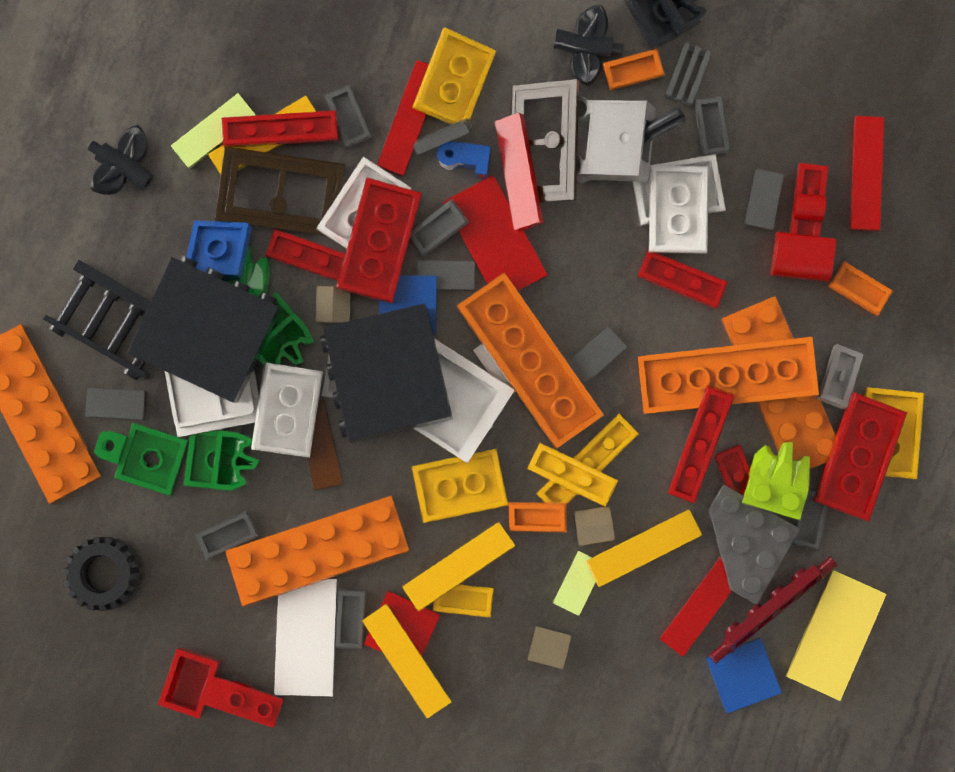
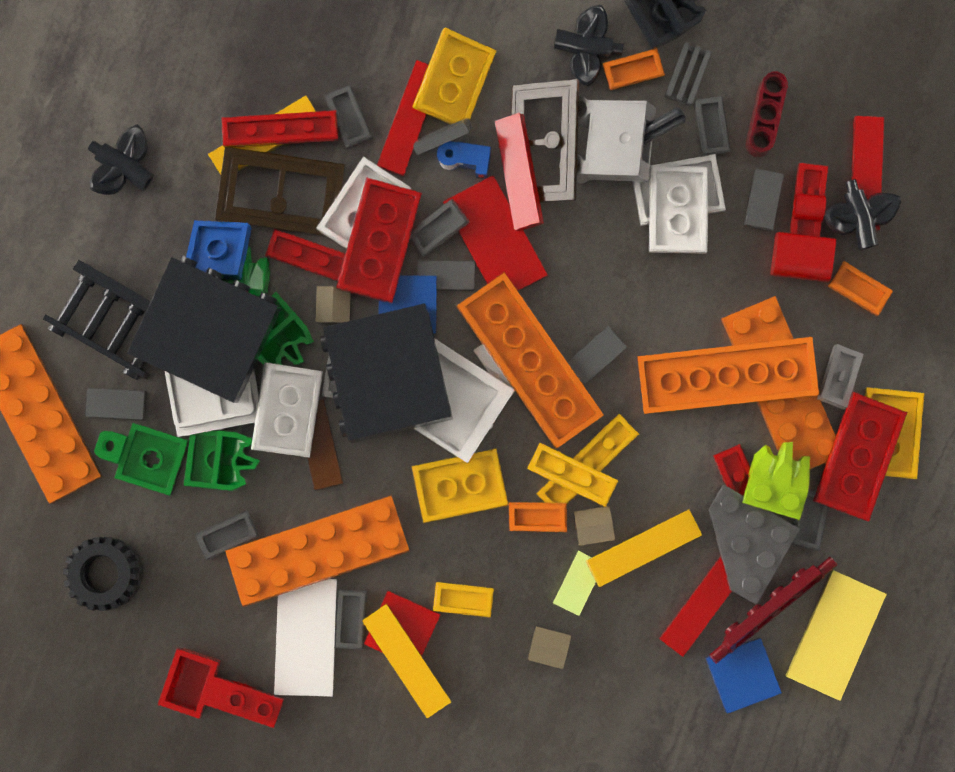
(208, 134): yellowish green tile -> none
(458, 566): yellow tile -> none
(682, 279): red tile -> none
(701, 443): red tile -> none
(772, 102): none -> dark red beam
(862, 214): none -> black plant

